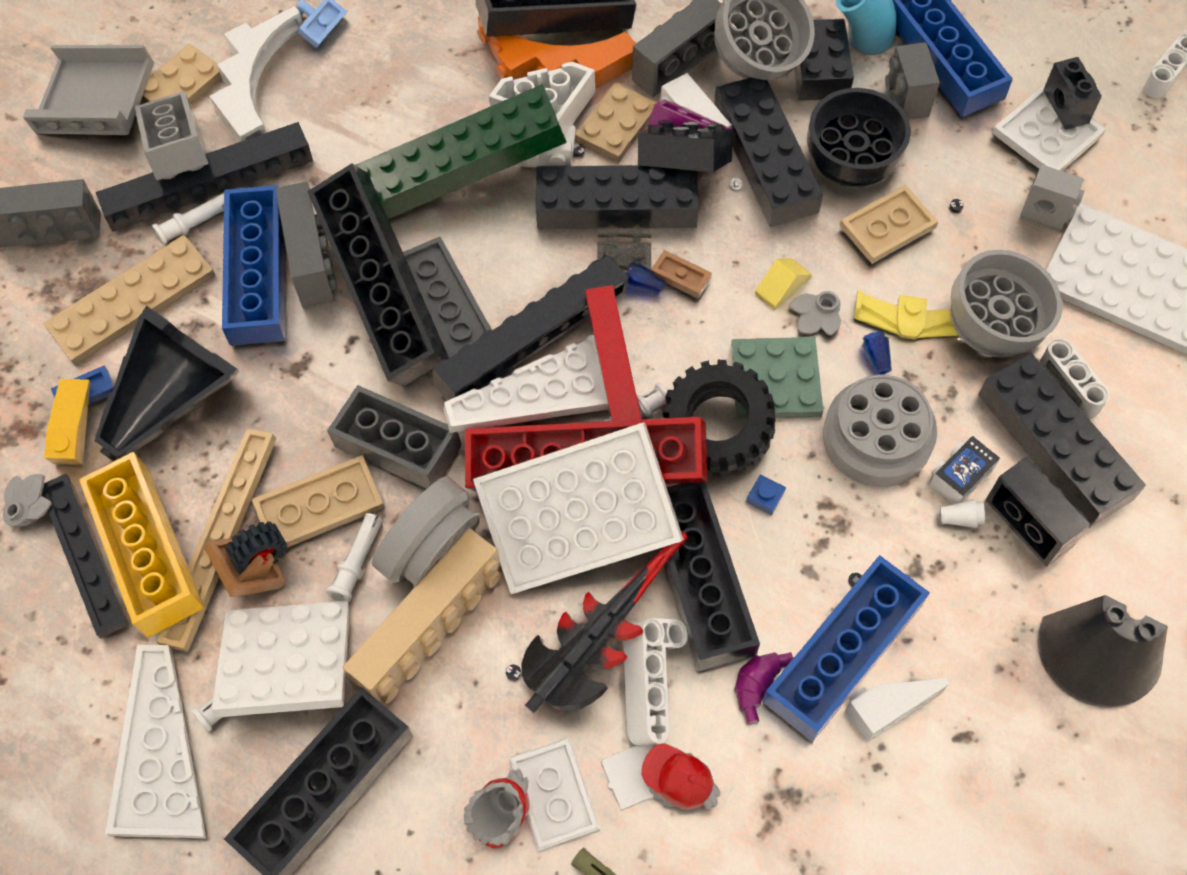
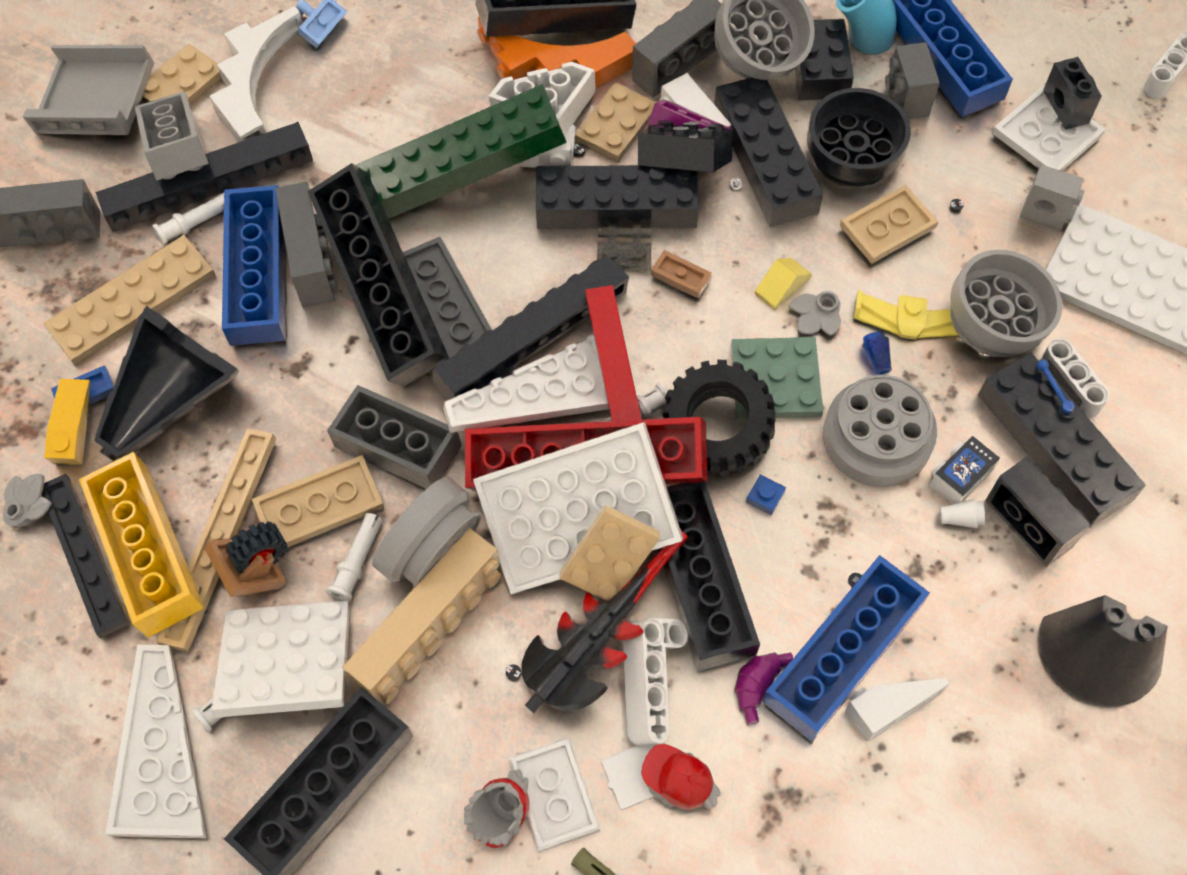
(609, 554): none -> tan plate
(644, 279): clear blue cone -> none
(1067, 406): none -> blue hinge

